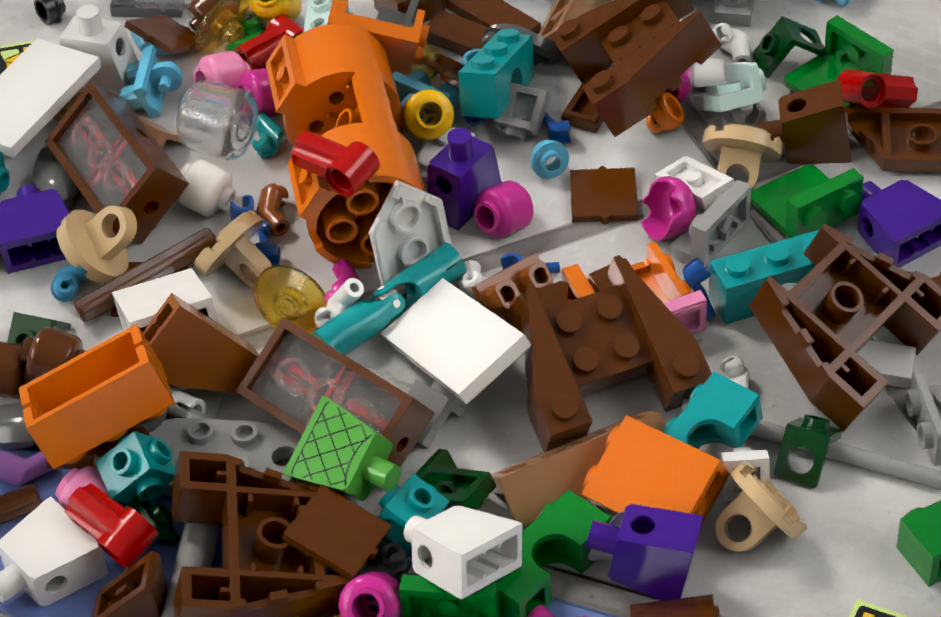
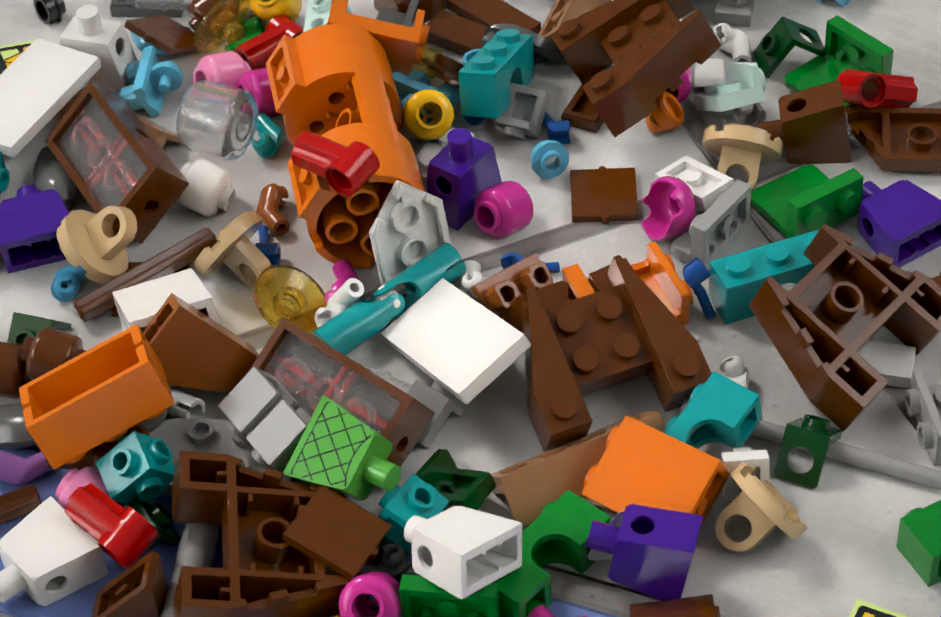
(248, 204): blue hand -> none
(265, 416): none -> light grey piece
(690, 311): bright pink tile -> none

